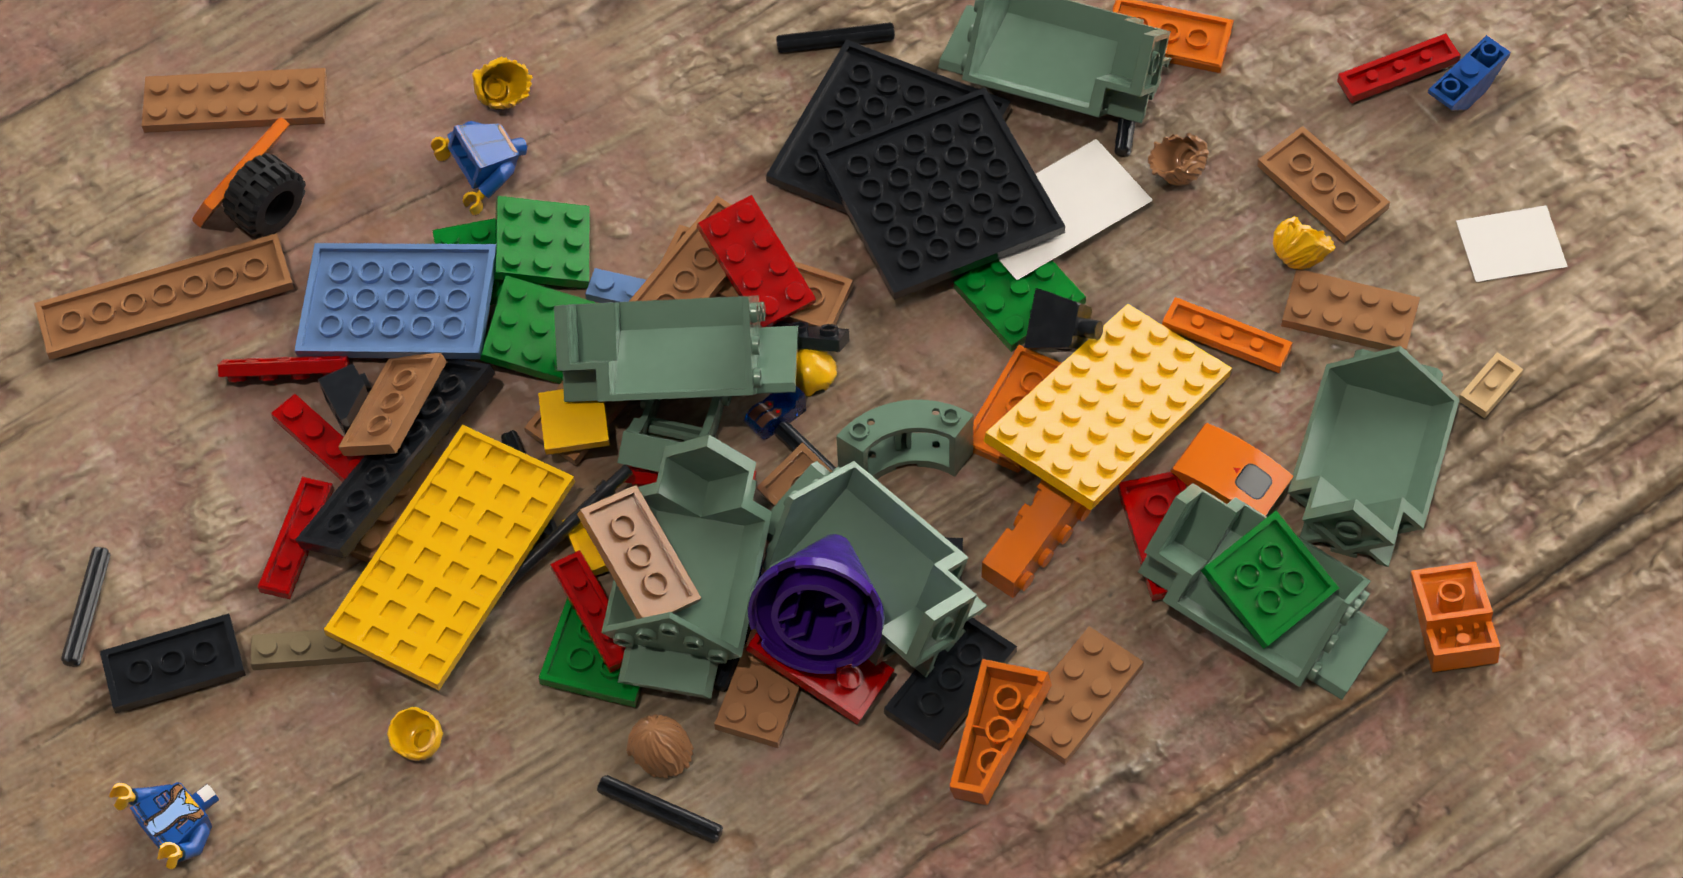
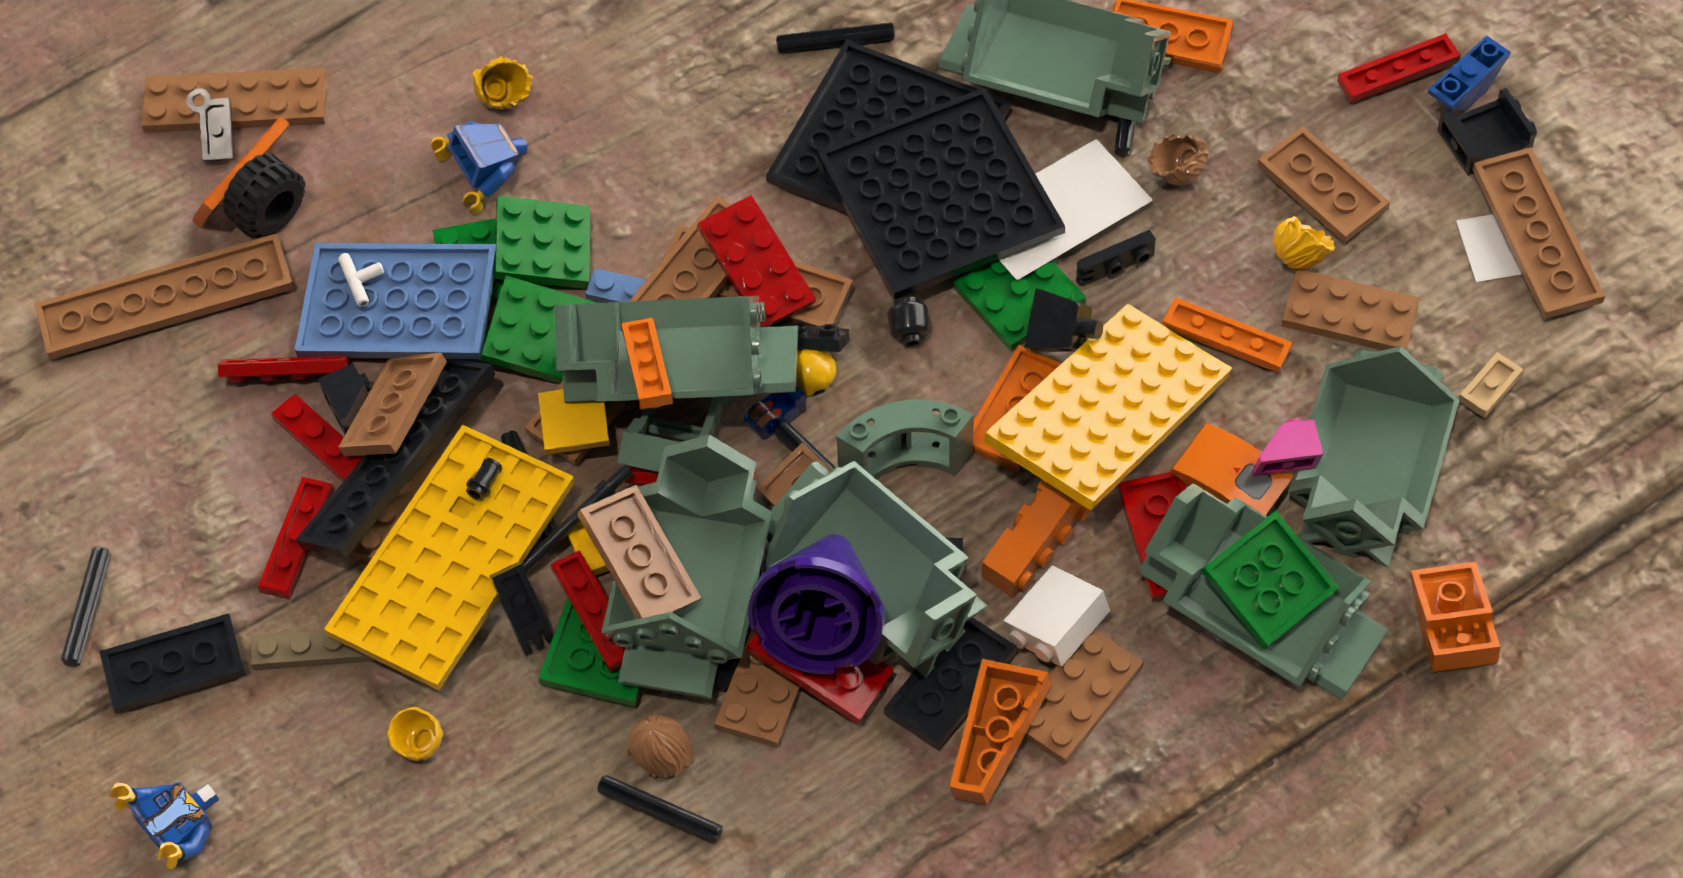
(215, 126): none -> hinge
(356, 278): none -> white piece
(480, 485): none -> black pin
(521, 606): none -> black hinge
(647, 363): none -> orange plate
(909, 321): none -> black head
(1056, 616): none -> white brick
(1115, 258): none -> black hinge
(1291, 449): none -> dark pink slope
(1487, 131): none -> black panel
(1538, 233): none -> medium nougat plate

